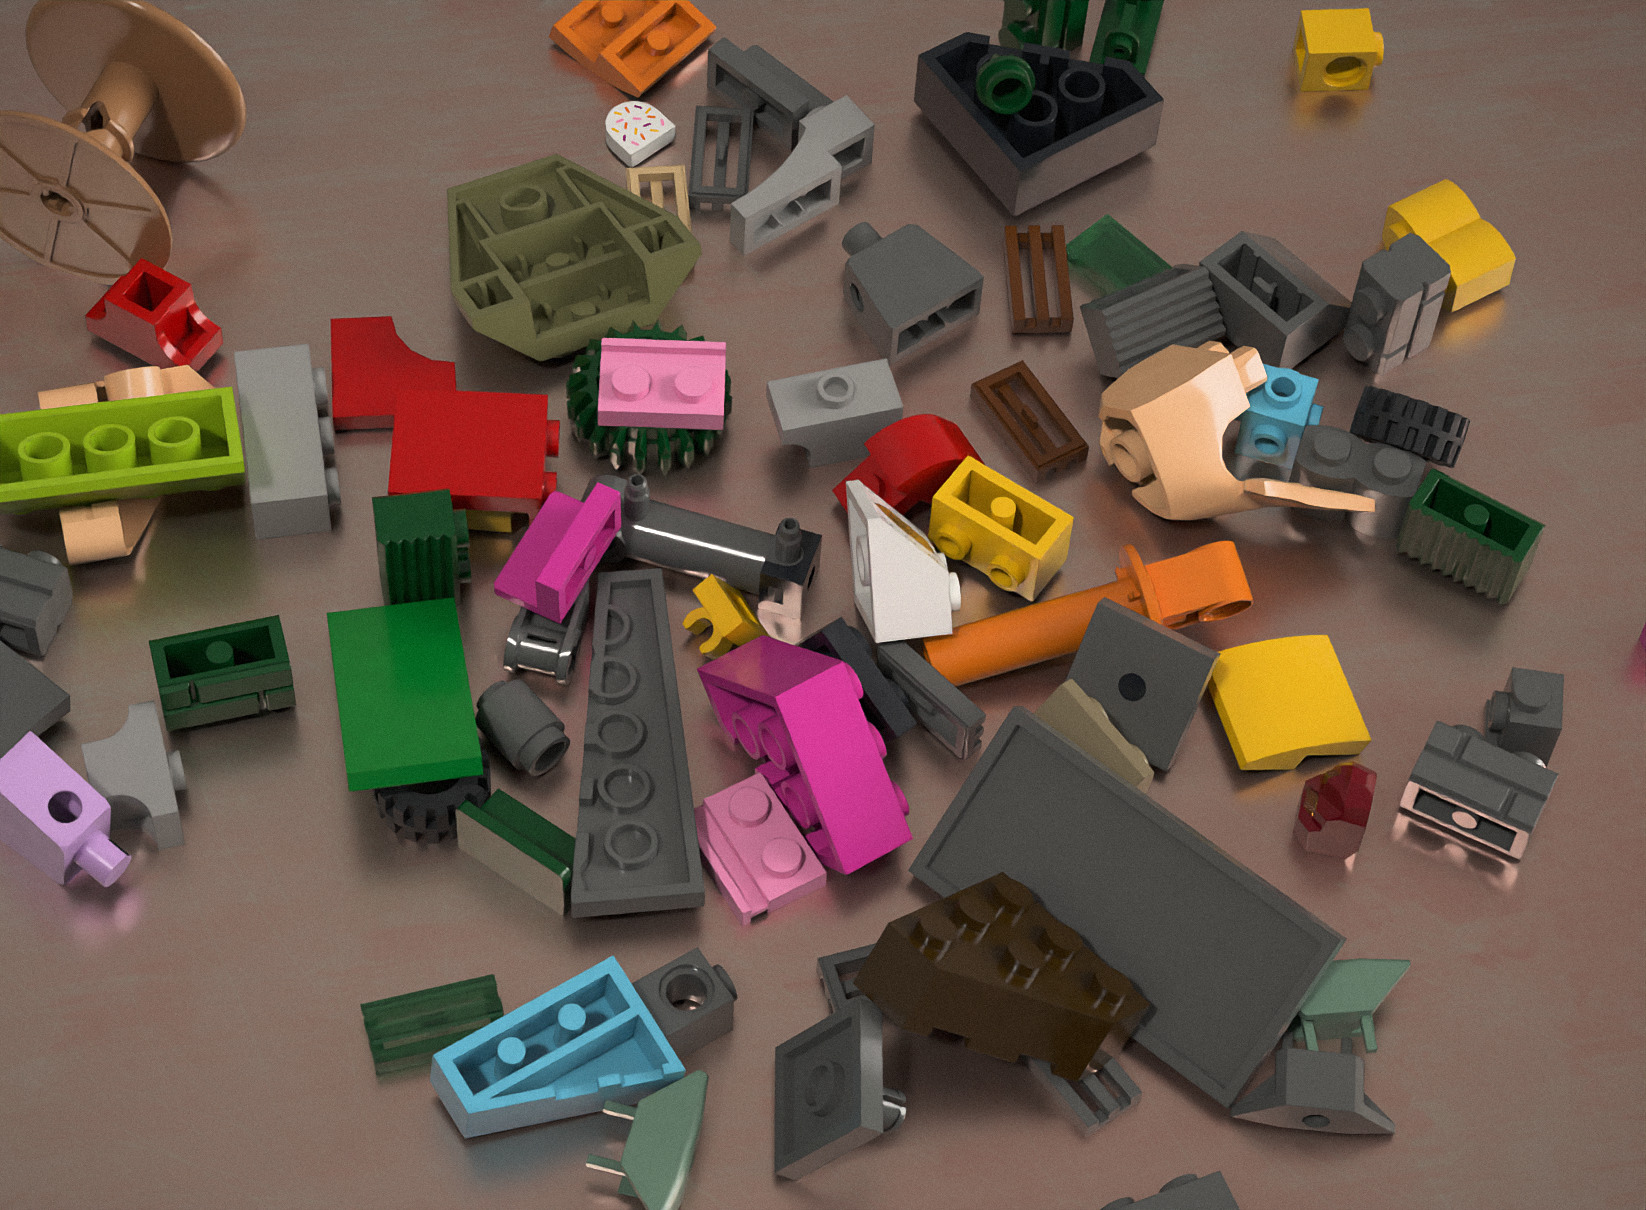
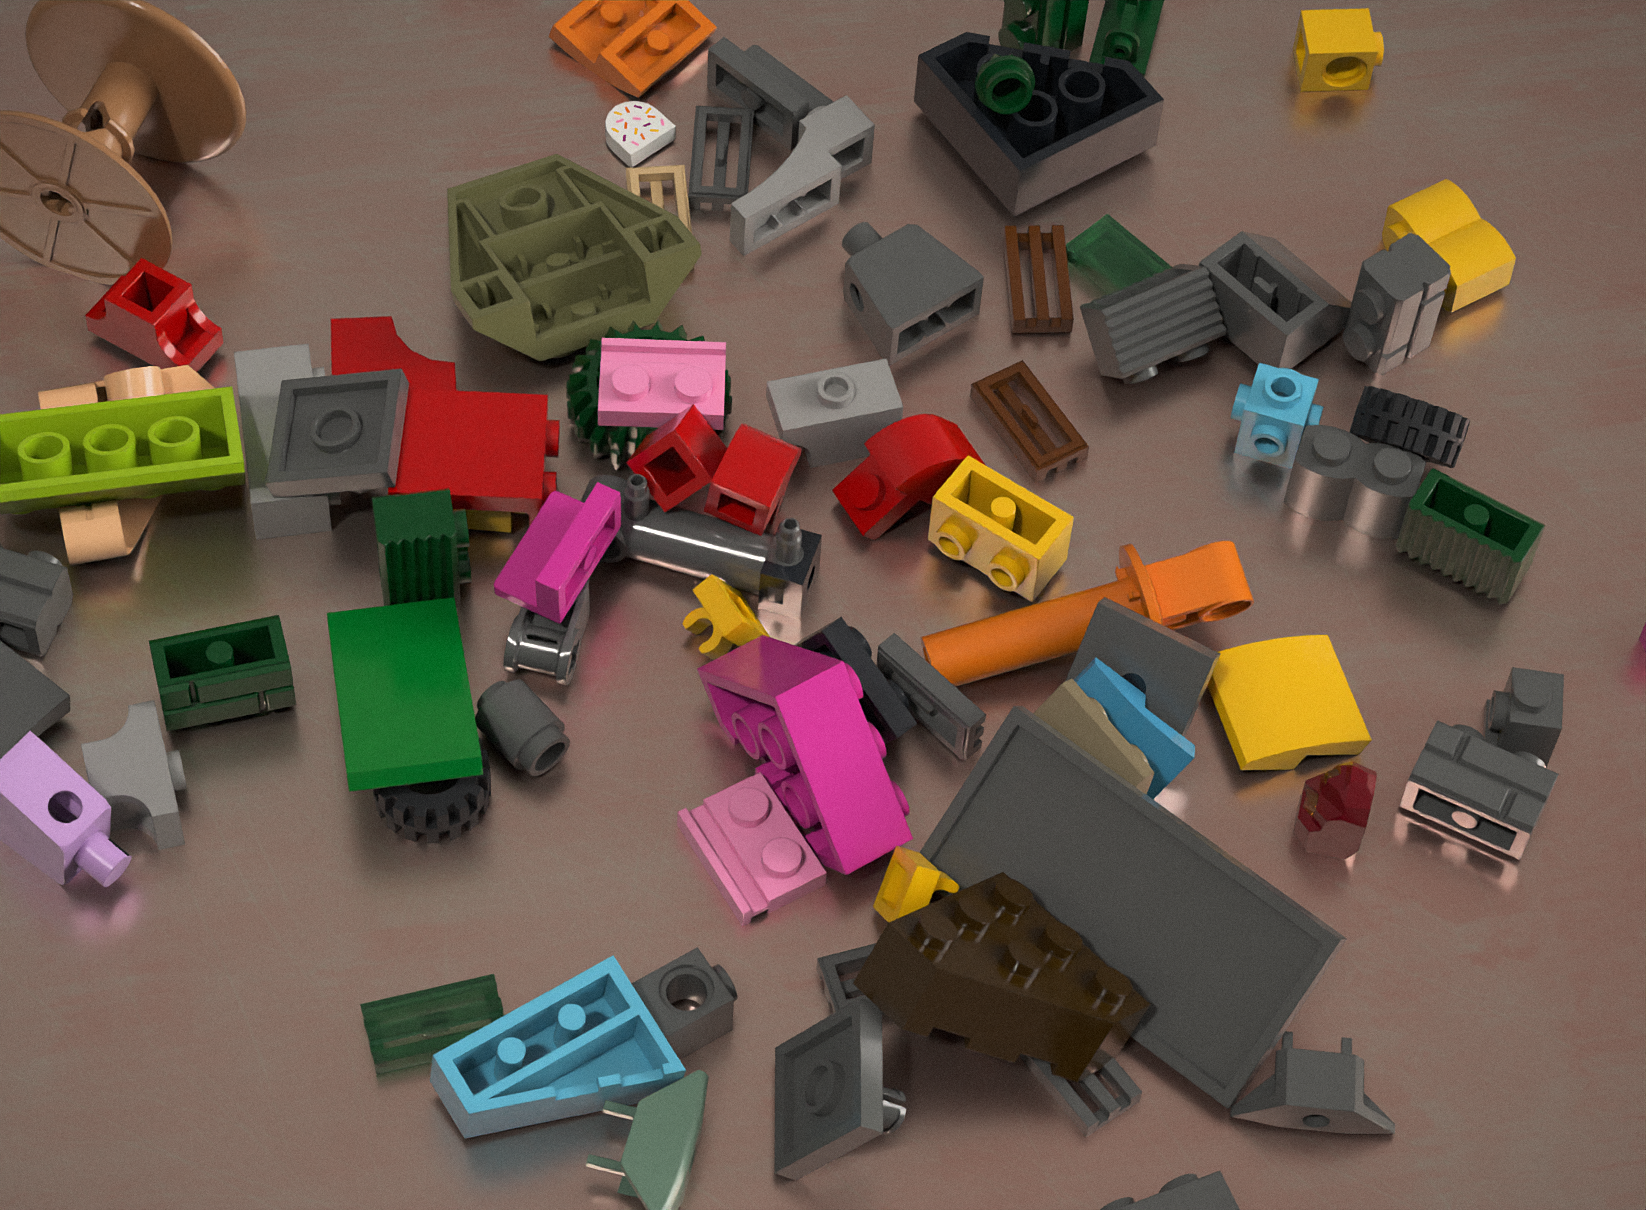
(338, 433): none -> dark grey tile
(519, 847): dark green panel -> none
(635, 787): dark grey wing -> none
(678, 457): none -> red brick
(752, 479): none -> red brick
(896, 572): white slope -> none
(909, 884): none -> yellow tile
(1125, 708): none -> dark azure slope
(1167, 432): light nougat hips -> none
(1346, 1000): sand green piece -> none

